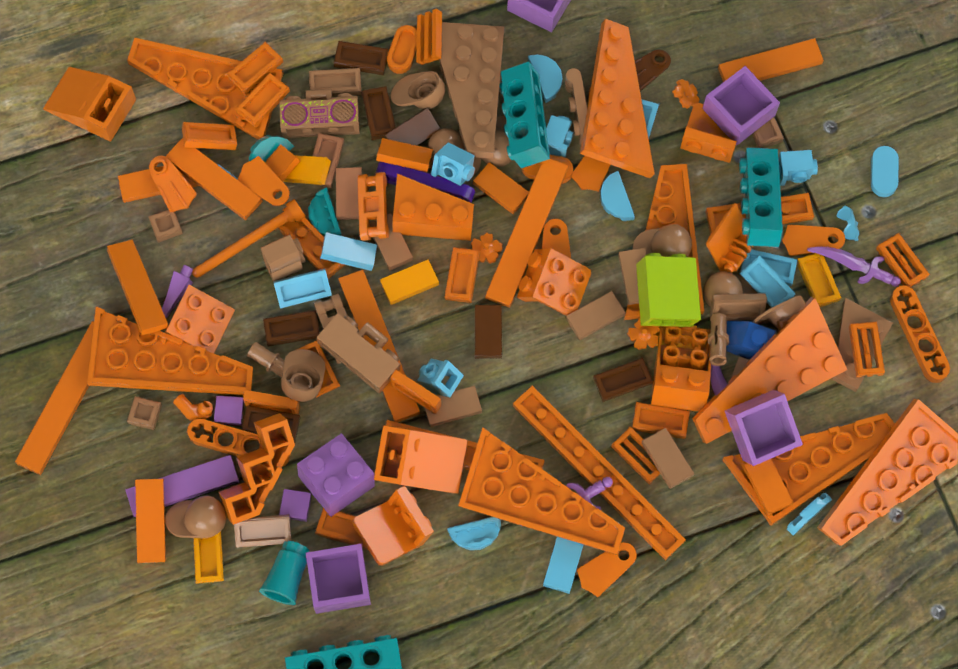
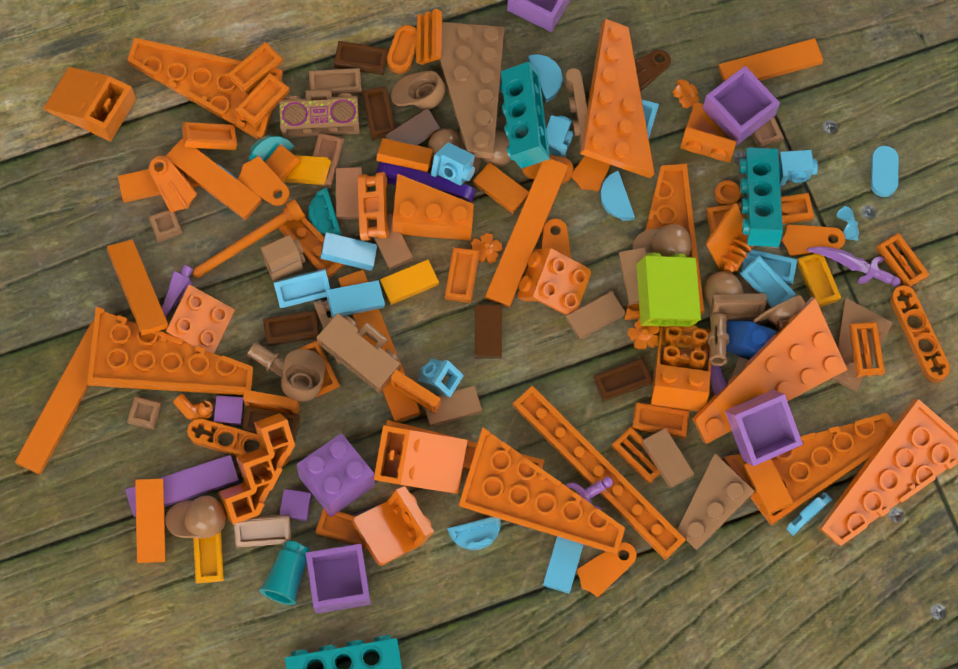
(355, 298): none -> medium azure tile
(713, 503): none -> medium nougat wing
(727, 193): none -> orange tile

